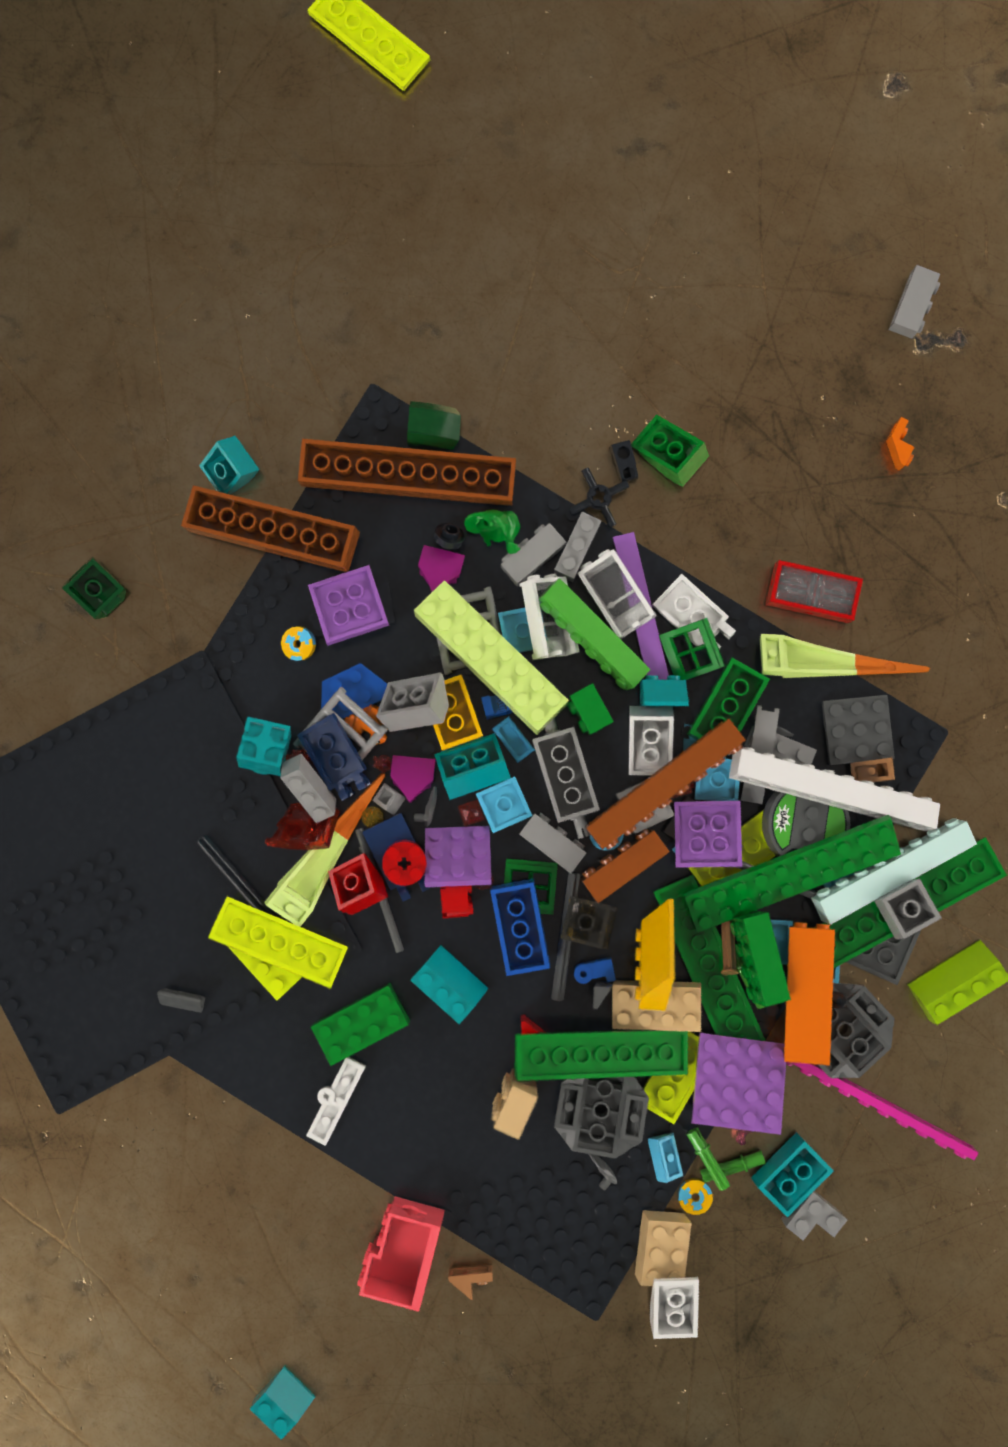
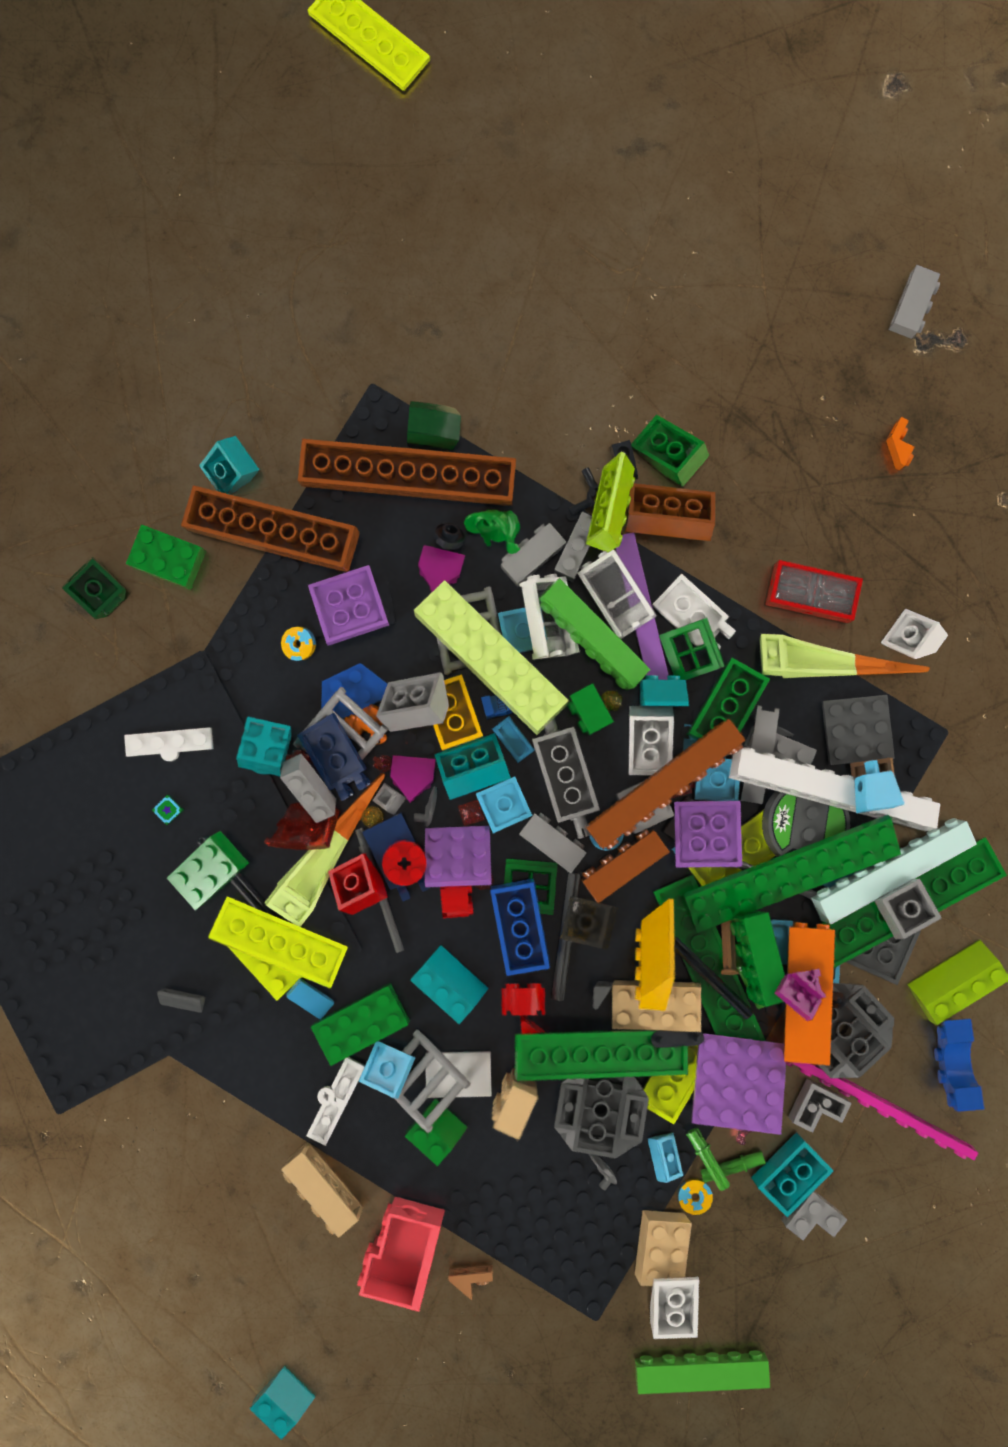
(166, 557): none -> green brick
(167, 809): none -> tile
(169, 743): none -> white hinge
(207, 870): none -> brick
(310, 998): none -> dark azure tile
(322, 1189): none -> tan brick
(387, 1069): none -> medium azure plate
(441, 1139): none -> green slope
(448, 1067): none -> light grey bar
(473, 1065): none -> white tile
(523, 1000): none -> red brick
(594, 969): blue leg -> none
(611, 504): none -> lime slope
(612, 700): none -> clear yellow plate
(671, 512): none -> dark orange brick
(676, 1038): none -> black piece
(702, 1372): none -> bright green brick
(709, 976): none -> black axle
(802, 992): none -> magenta slope
(814, 1101): none -> light grey brick
(876, 790): none -> medium azure torso
(915, 635): none -> white slope
(955, 1065): none -> blue brick

